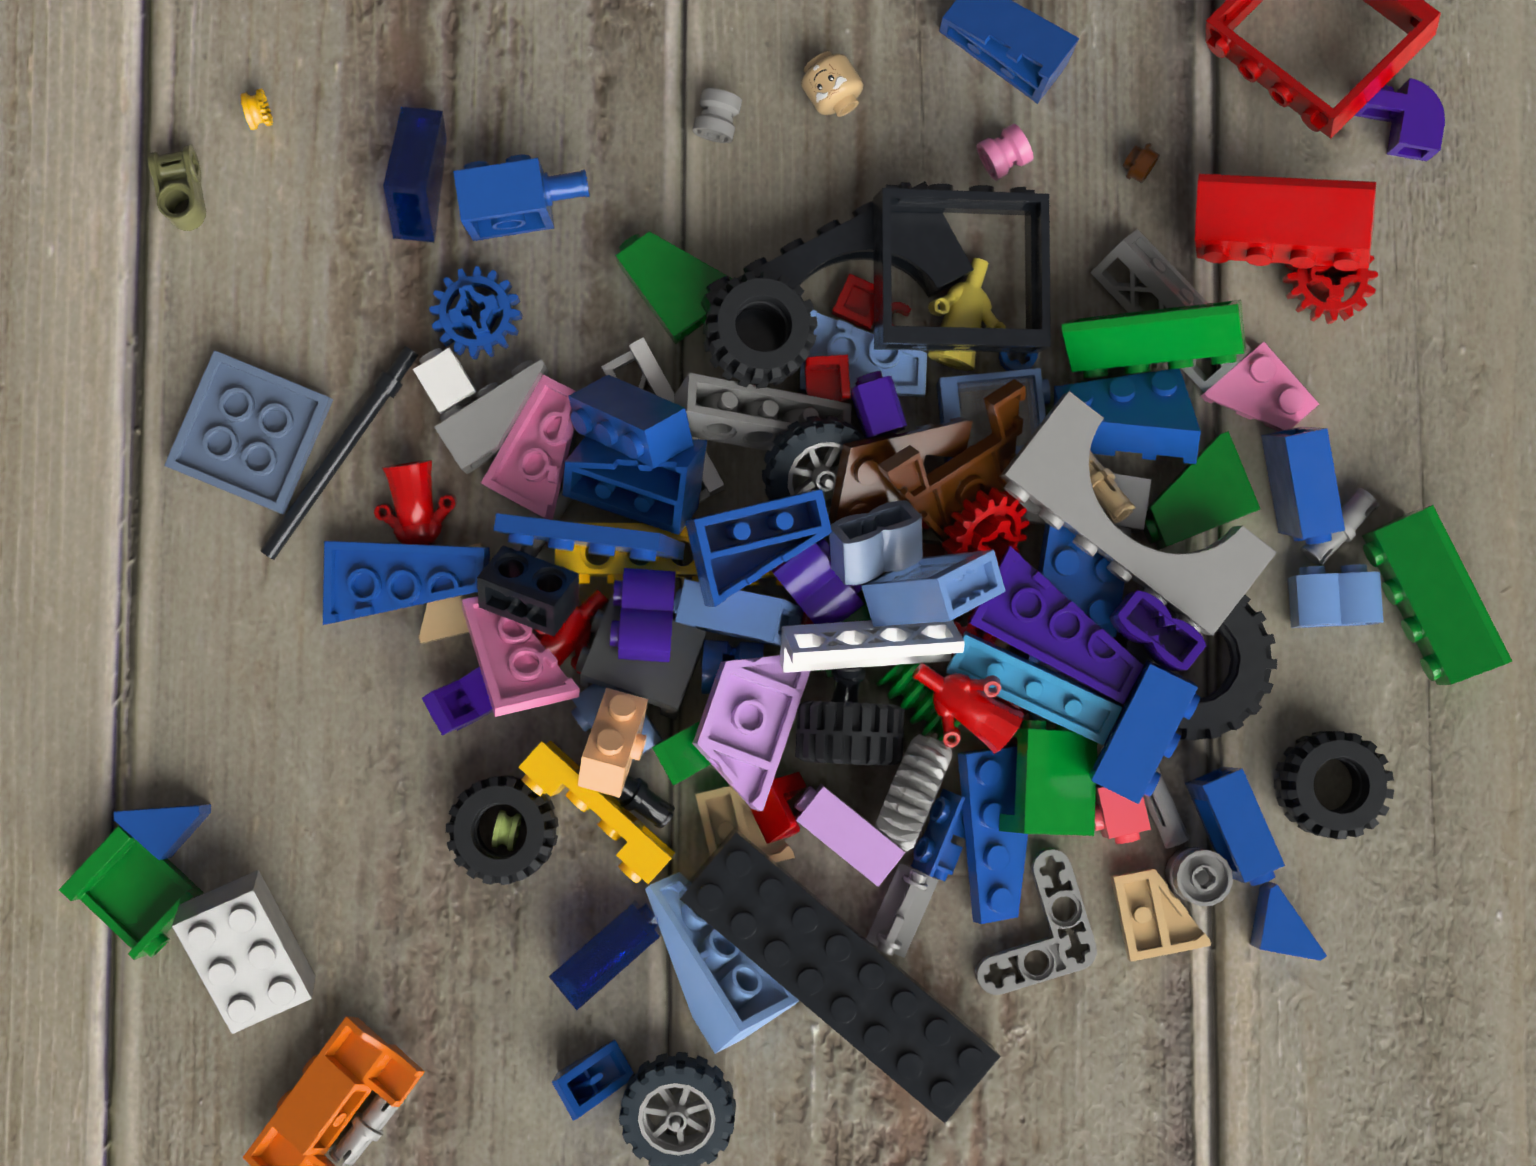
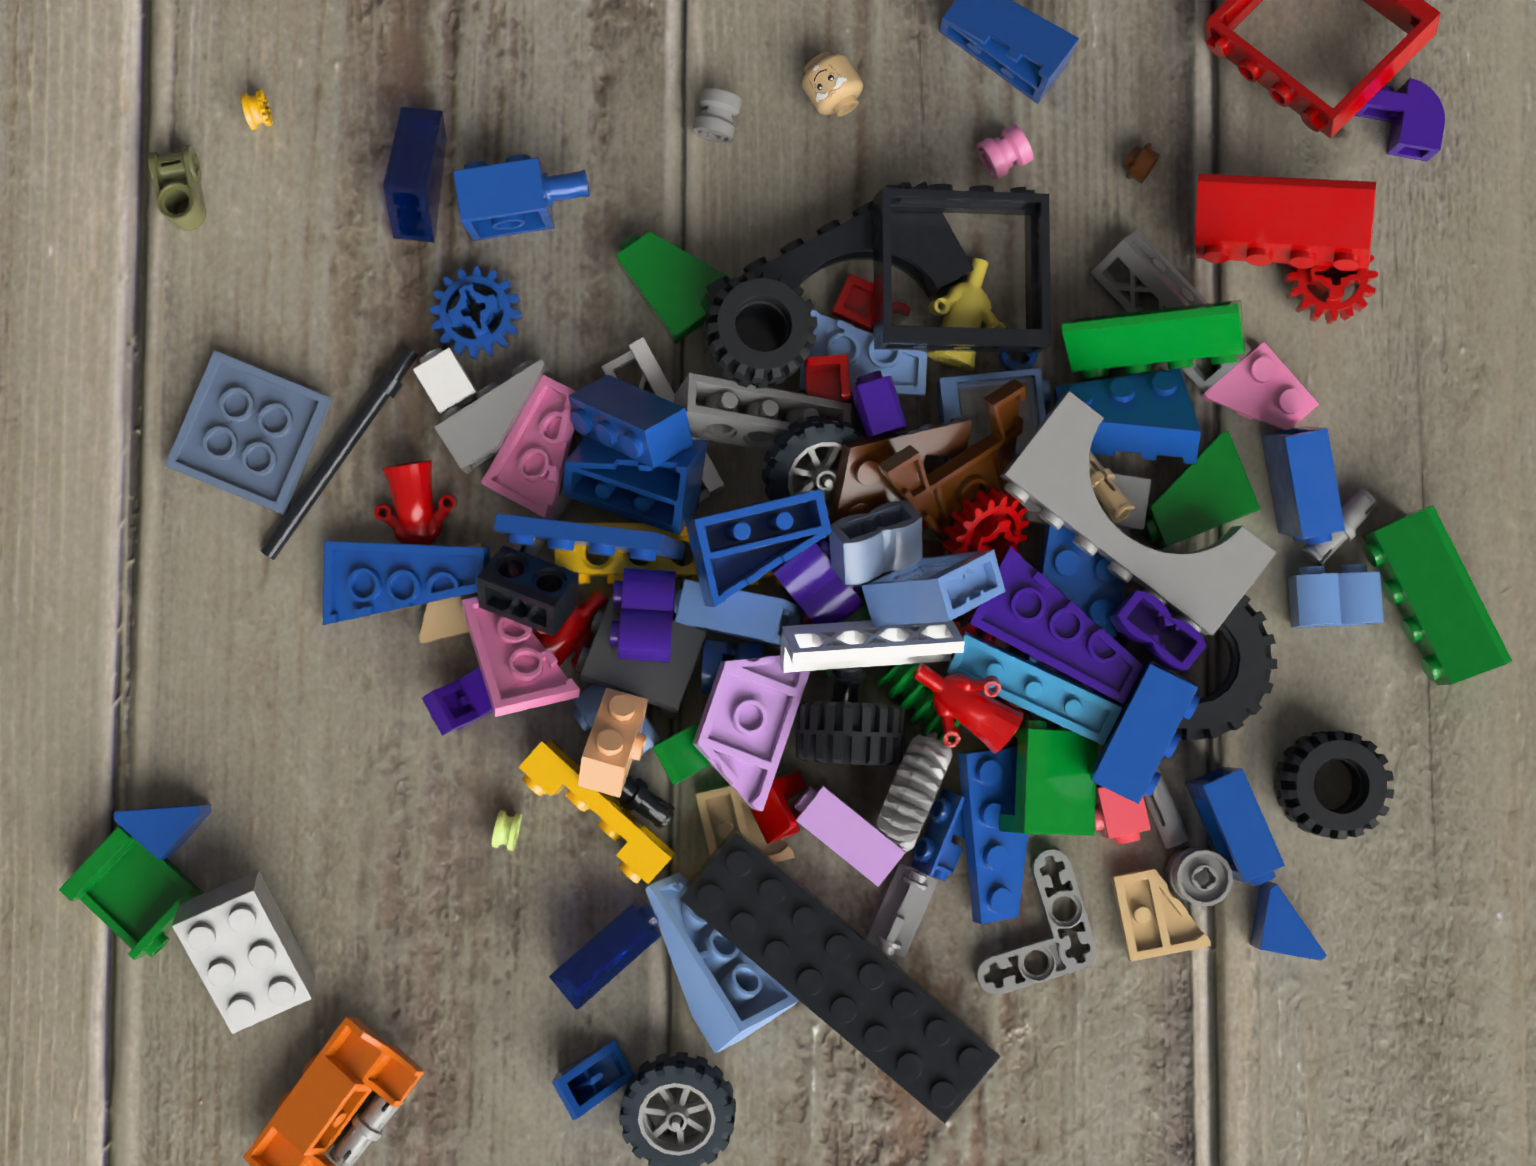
(466, 838): black tyre -> none

